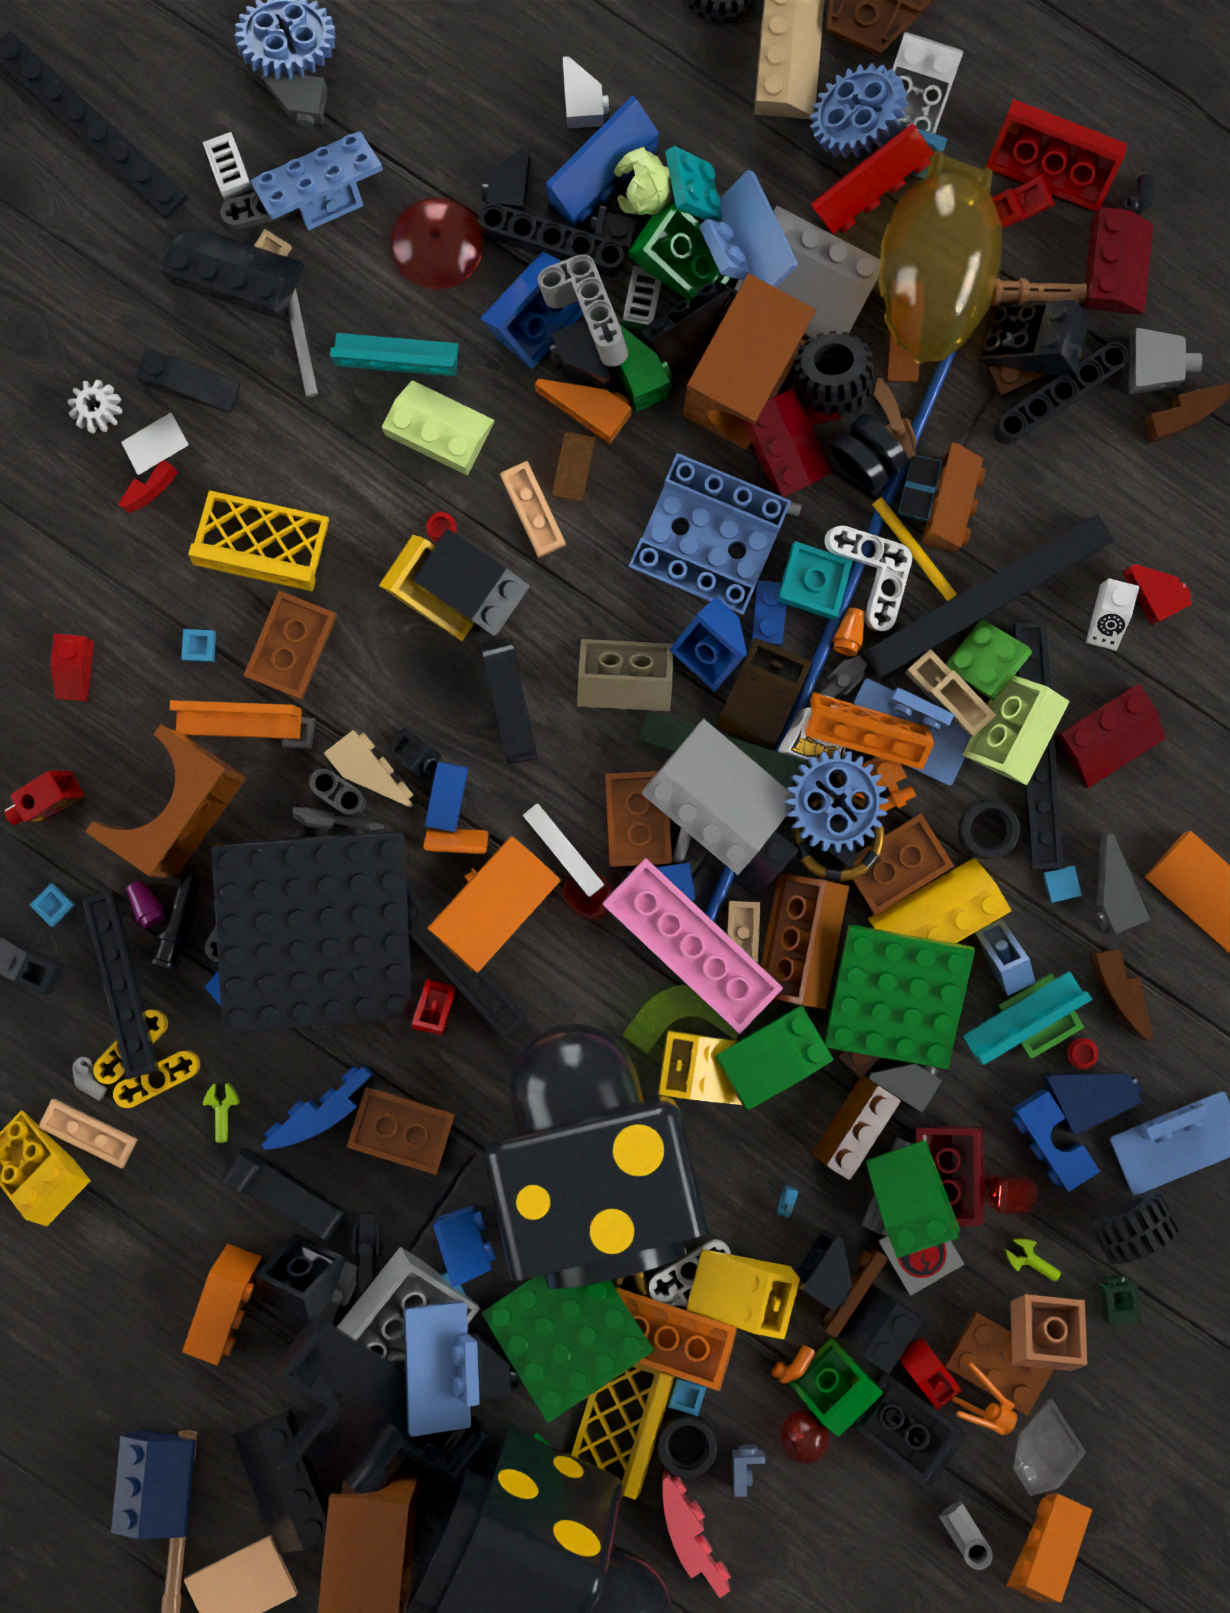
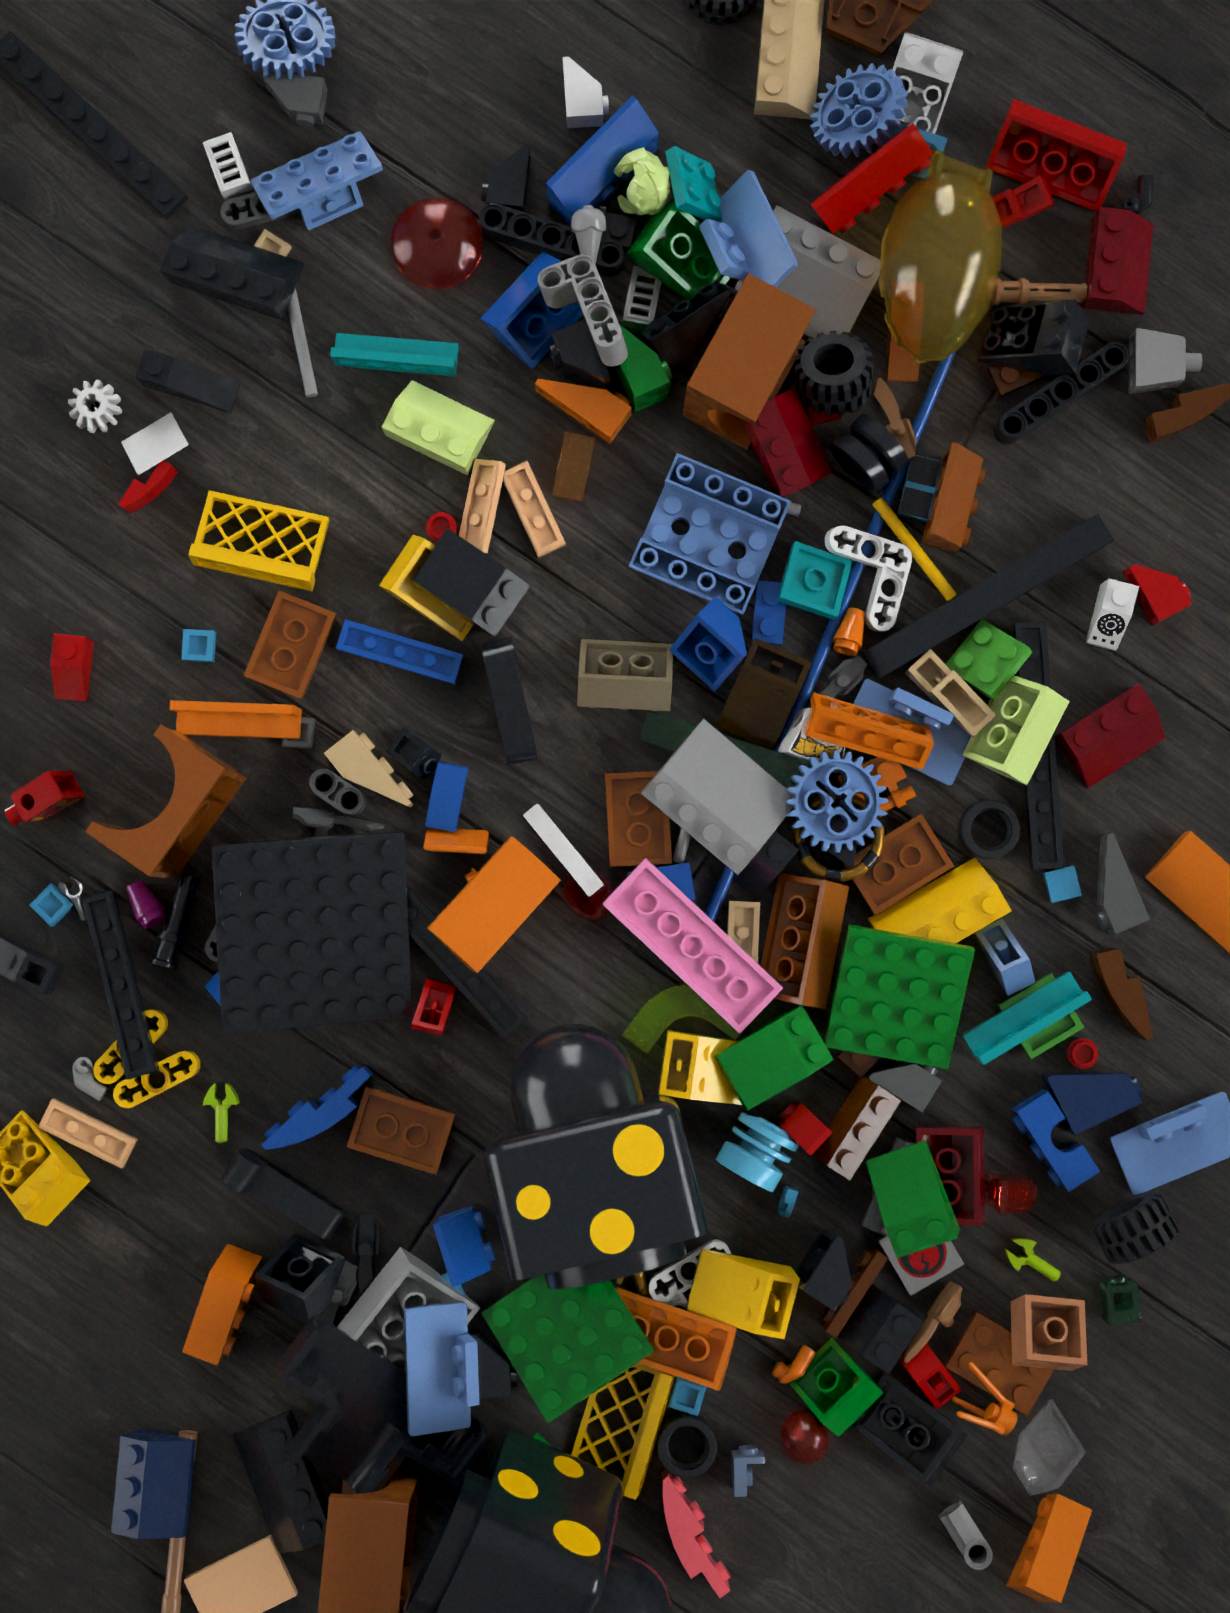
(74, 894): none -> flat silver hand
(400, 652): none -> blue plate
(482, 503): none -> light nougat tile
(588, 227): none -> light grey piece
(757, 1151): none -> medium azure wheel
(803, 1127): none -> red slope
(941, 1311): none -> medium nougat piece

